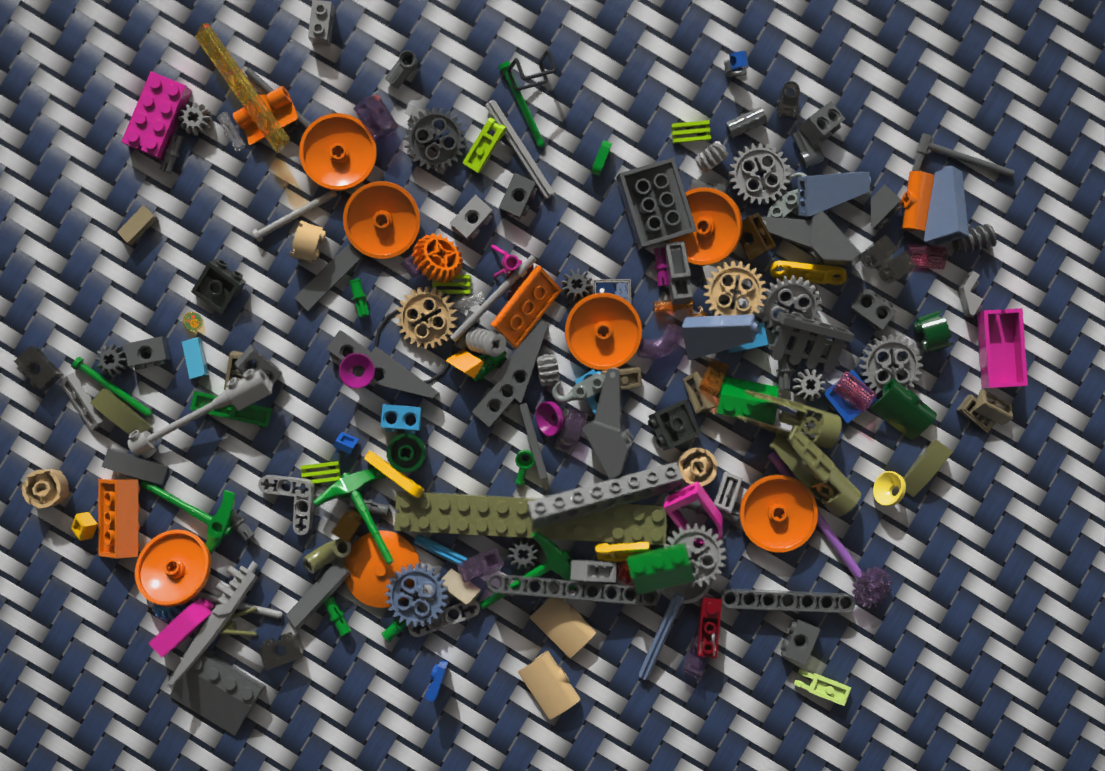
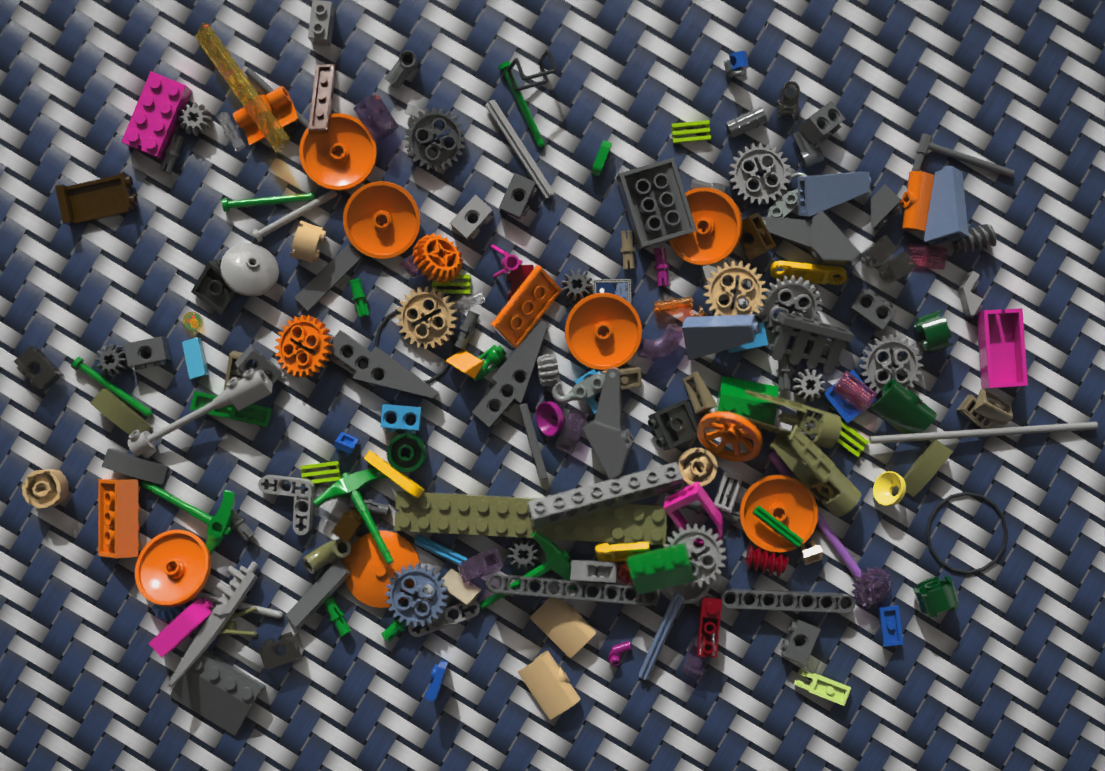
(82, 401): light grey plate -> none
(84, 526): yellow slope -> none
(96, 199): none -> dark brown panel
(137, 225): dark tan slope -> none
(227, 205): none -> green bar
(248, 278): none -> light grey dish
(296, 362): none -> orange gear
(322, 99): none -> tile
(347, 366): magenta piece -> none
(484, 145): lime plate -> none
(485, 341): light grey piece -> none
(519, 272): light grey bar -> none
(523, 465): green bar -> none
(616, 652): none -> magenta arm
(627, 249): none -> dark tan pin
(678, 272): dark grey slope -> none
(711, 156): light grey gear -> none
(713, 377): clear orange plate -> none
(731, 433): none -> orange wheel
(766, 561): none -> dark red piece
(777, 526): none -> green axle
(812, 554): none -> tan tile
(860, 447): none -> lime tile
(890, 625): none -> blue plate
(936, 596): none -> dark green brick
(983, 432): none -> light grey piece
(1004, 539): none -> black piece

